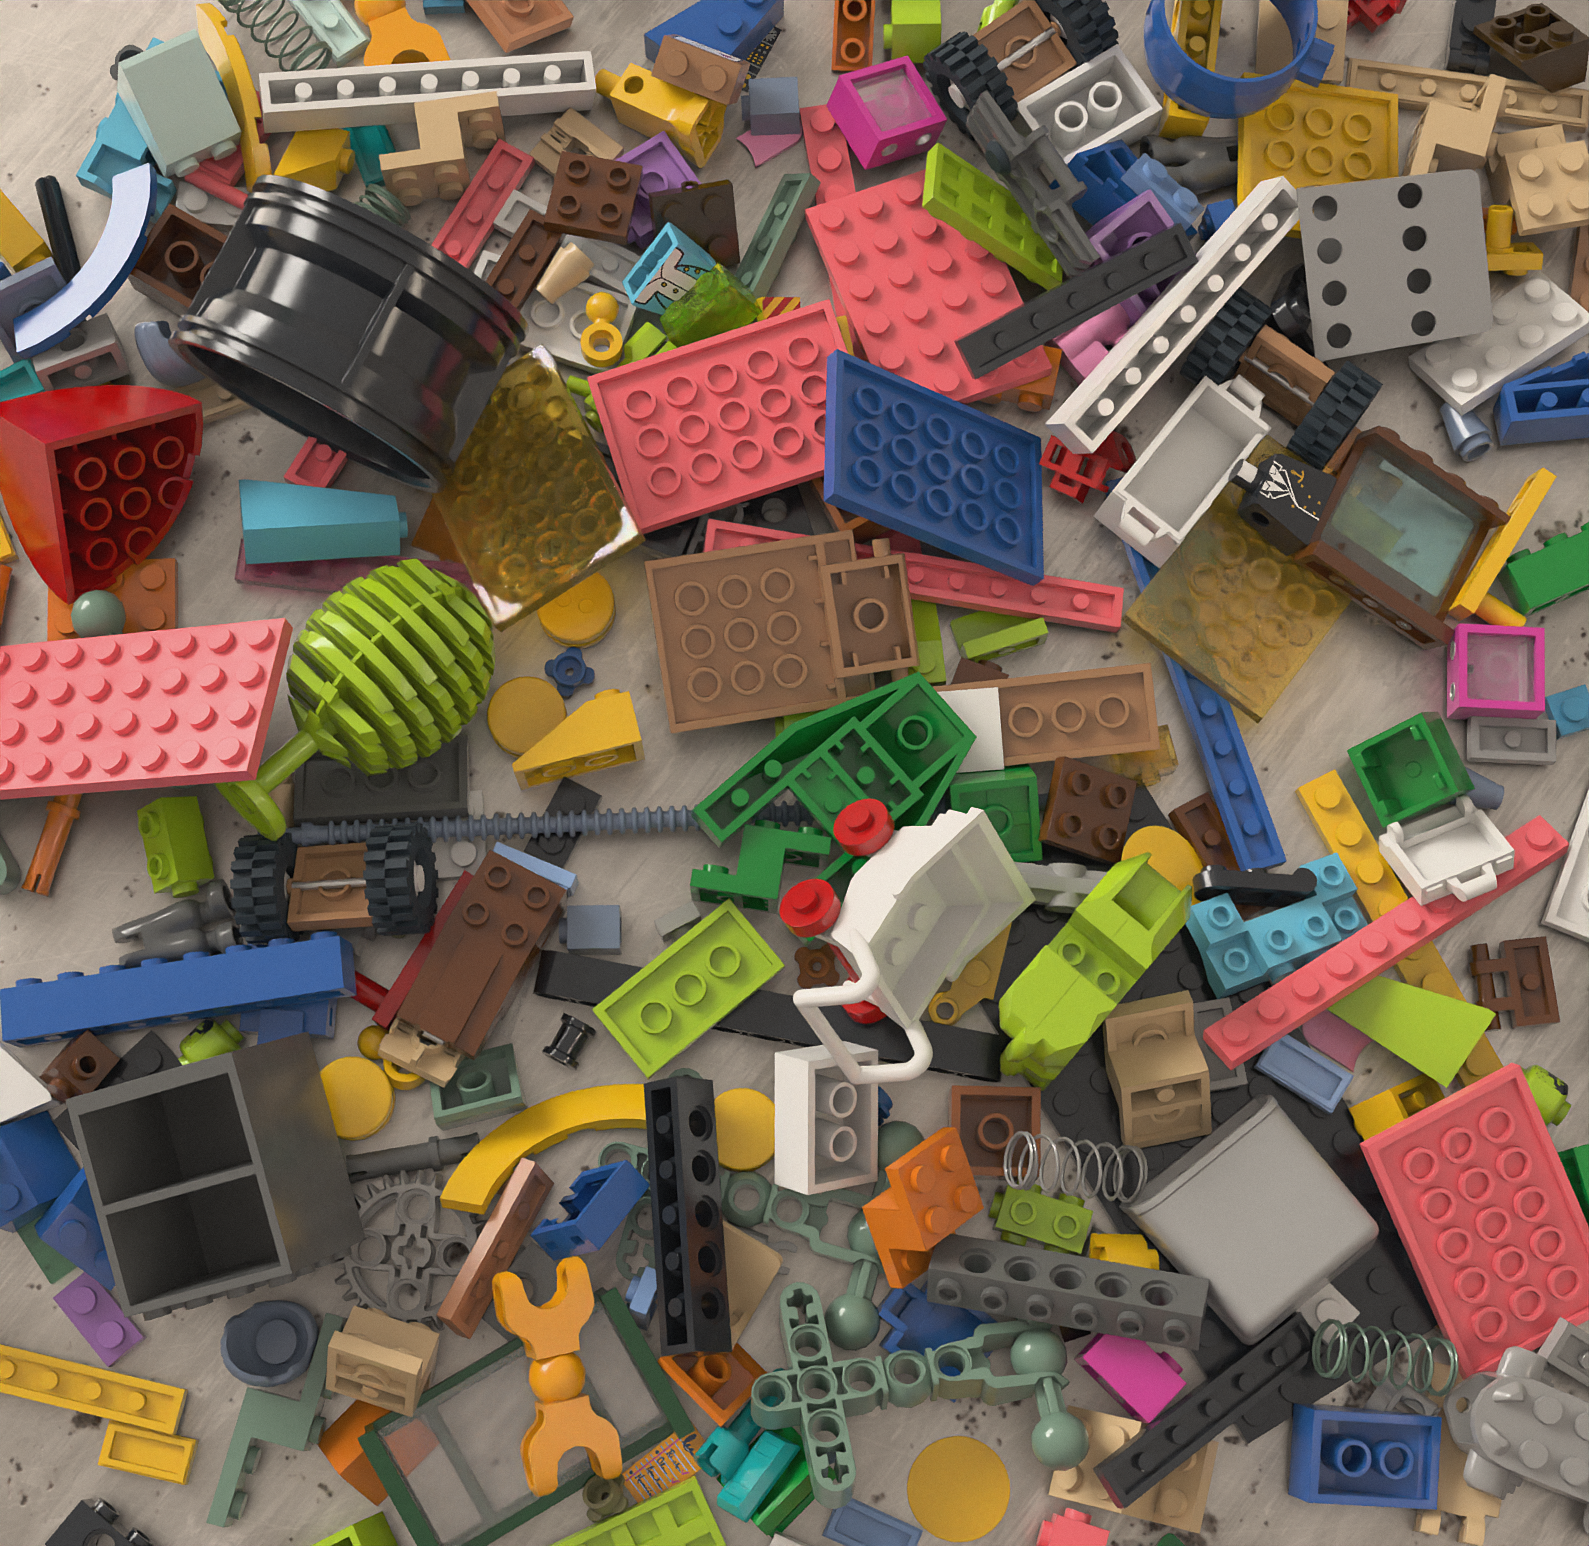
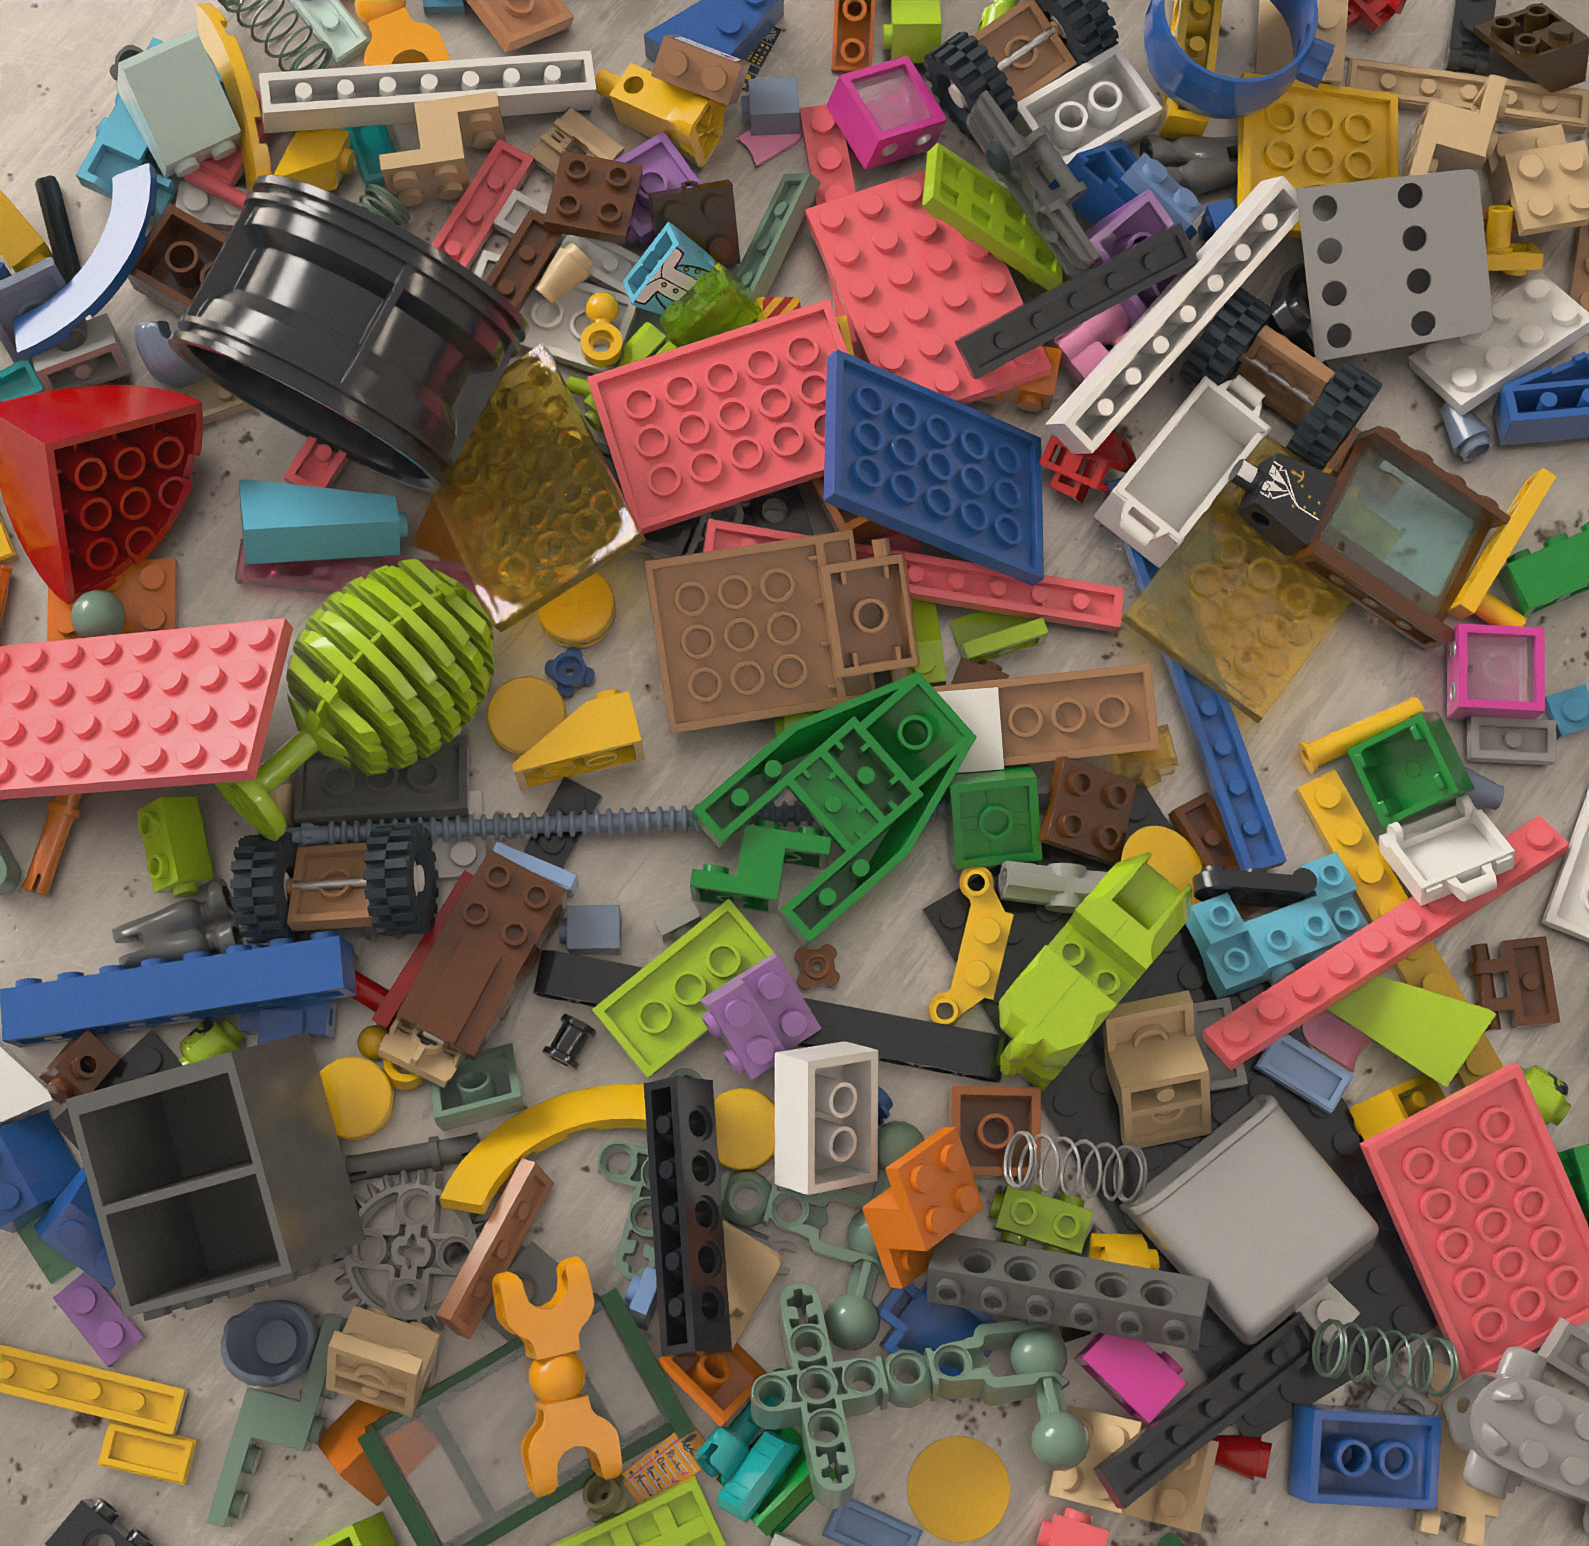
(592, 1210): blue piece -> none
(758, 1016): none -> medium lavender plate
(905, 922): white piece -> none
(1243, 1455): none -> red cone
(1337, 743): none -> yellow pin

